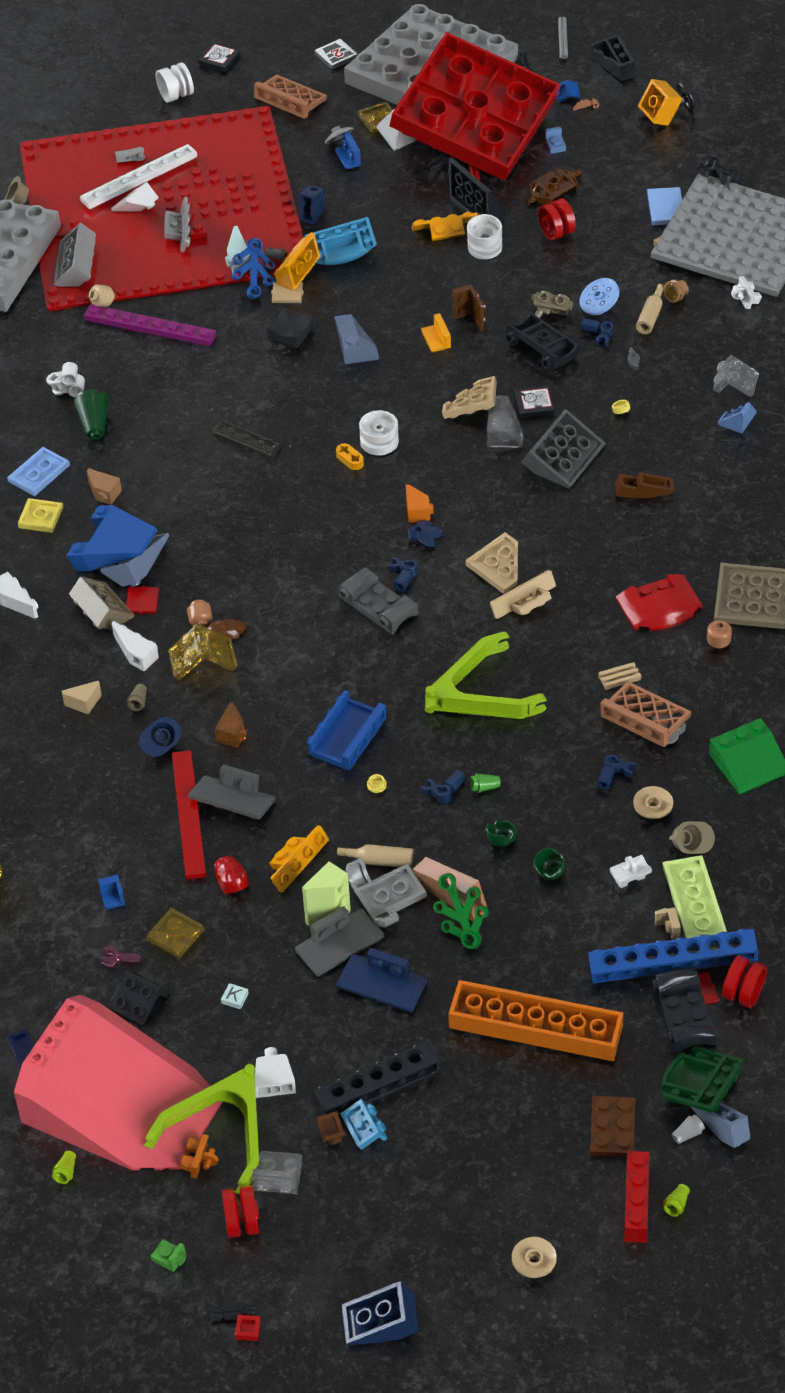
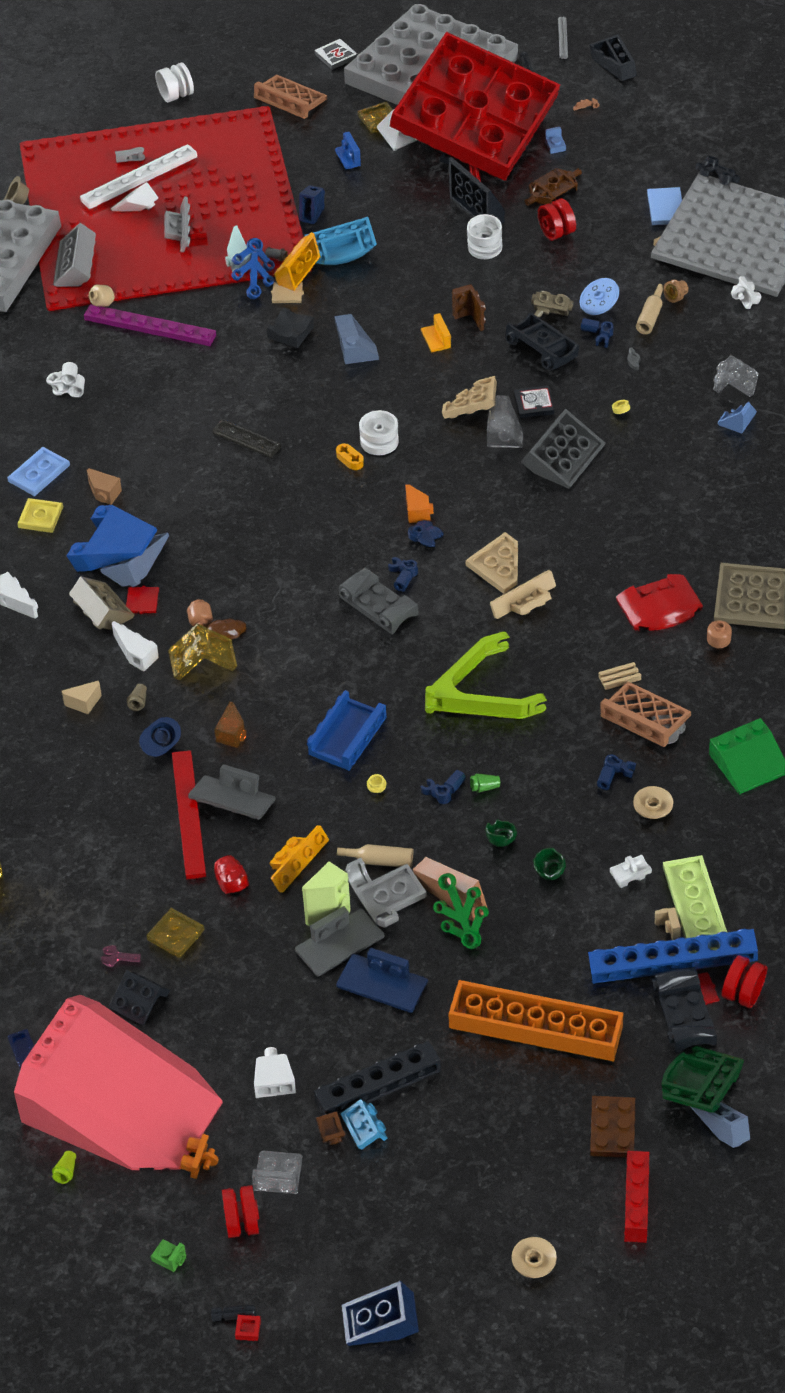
(92, 410): dark green cone -> none
(111, 892): blue panel -> none
(219, 57): tile -> none
(234, 996): light aqua tile -> none
(235, 1089): lime piece -> none
(337, 133): light grey dish -> none
(445, 227): light orange bracket -> none
(567, 90): blue panel -> none
(643, 485): reddish brown slope -> none
(662, 101): light orange piece -> none
(676, 1201): lime cone -> none
(688, 1129): light grey cone -> none
(693, 837): dark tan piece -> none

